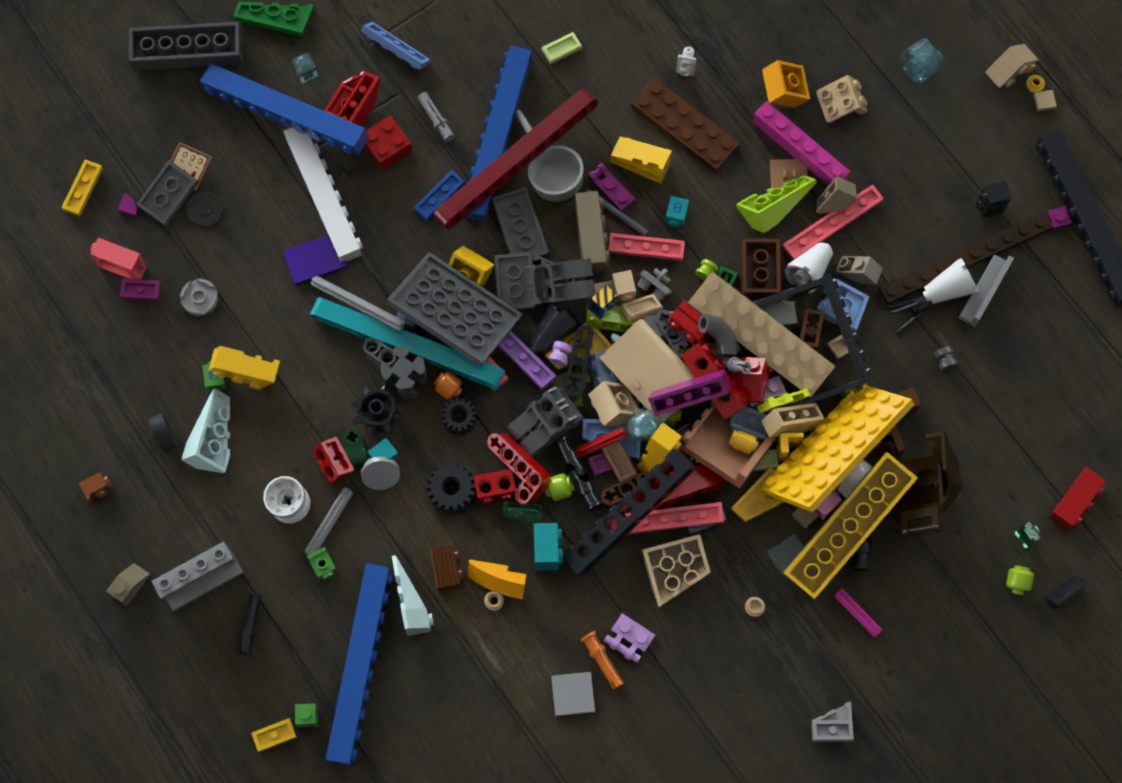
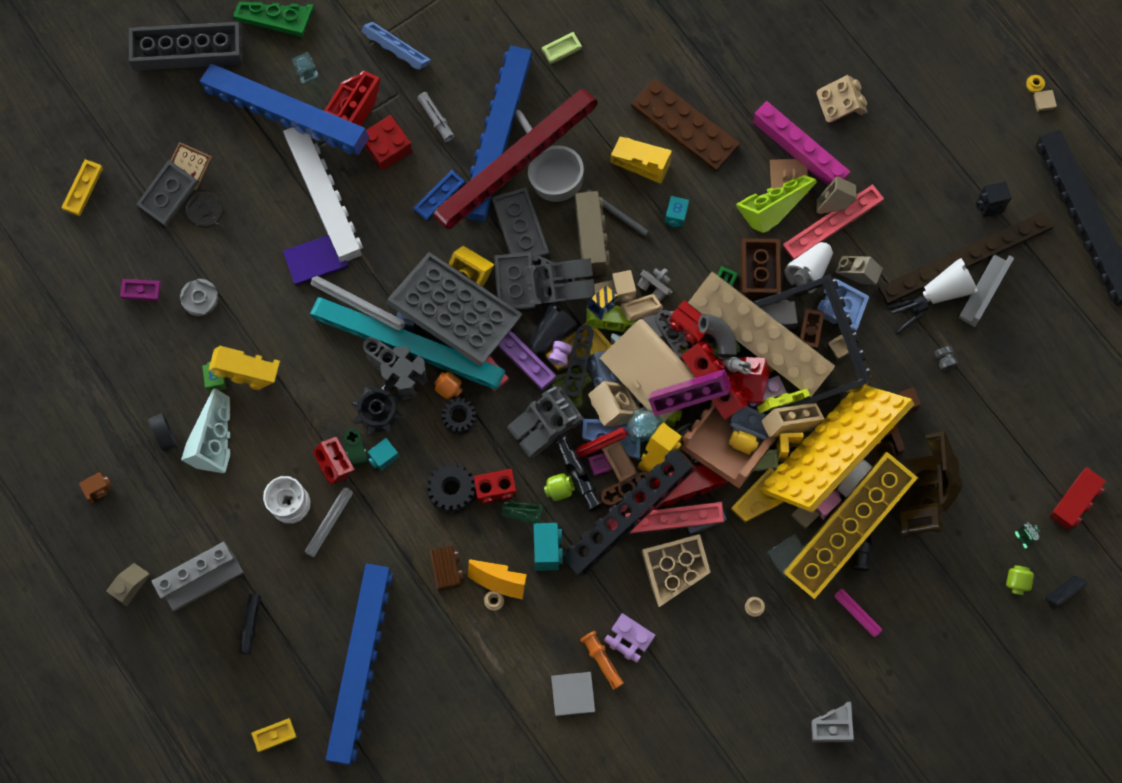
(118, 259): coral window -> none
(127, 206): magenta tile -> none
(306, 715): bright green brick -> none
(322, 572): bright green brick -> none
(380, 473): light grey tile -> none
(413, 610): light aqua wedge -> none
(502, 446): red beam -> none
(611, 188): magenta plate -> none
(646, 246): coral plate -> none
(686, 62): white hinge -> none
(706, 268): lime wheel -> none
(786, 84): light orange brick -> none
(921, 60): clear light blue brick -> none
(1010, 64): tan brick -> none
(1059, 218): magenta plate -> none

